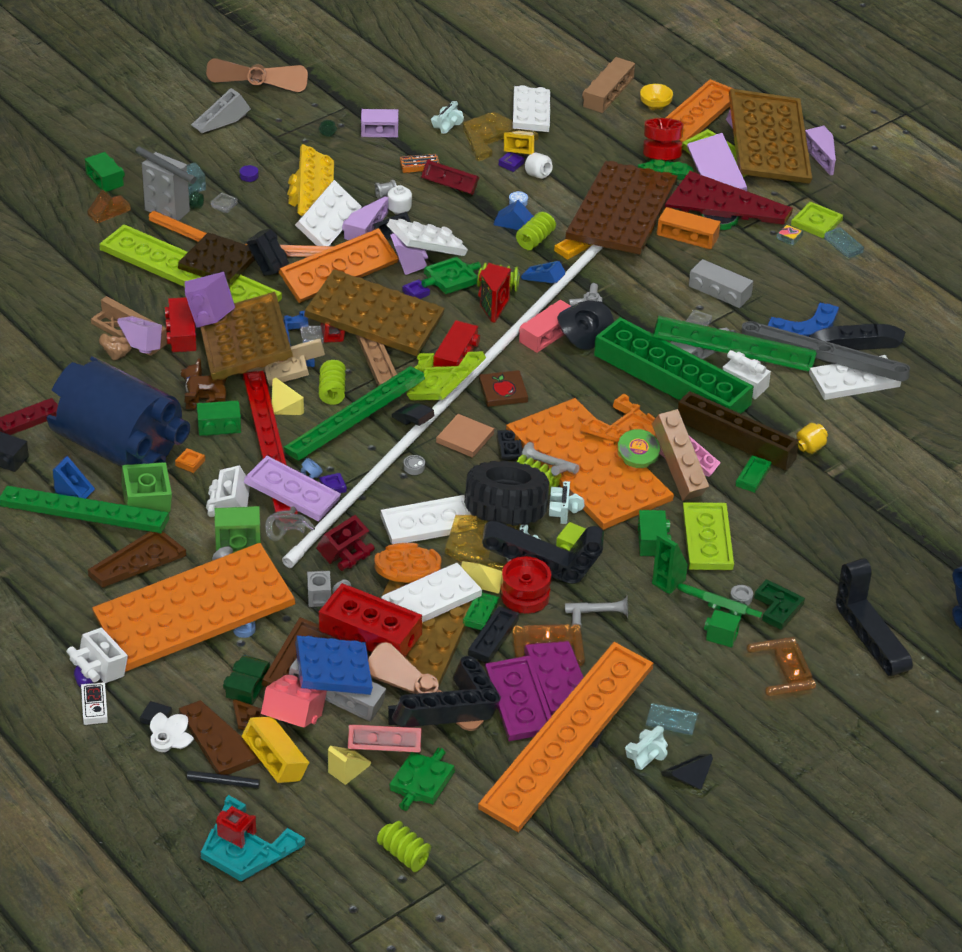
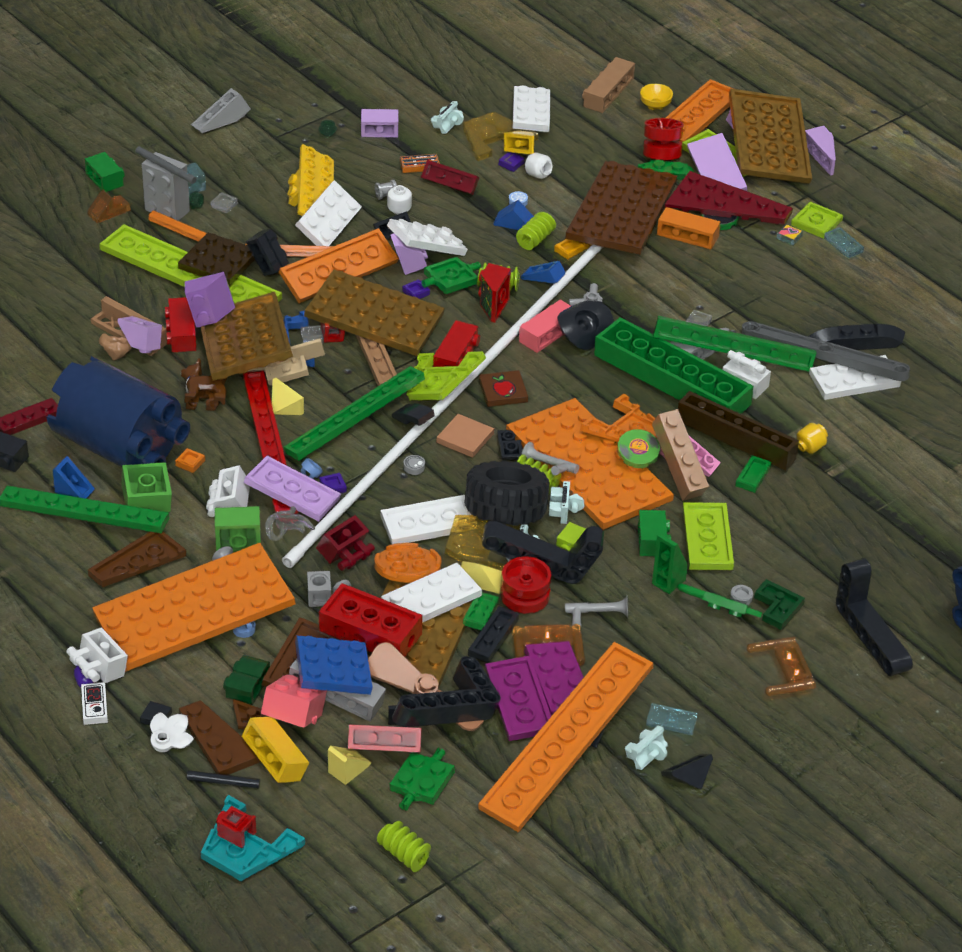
(218, 418): green brick -> none
(249, 173): dark purple tile -> none
(287, 77): nougat piece -> none
(332, 382): lime piece -> none
(362, 220): lavender slope -> none
(721, 283): light grey brick -> none
(722, 628): green brick -> none
(824, 317): blue plate -> none

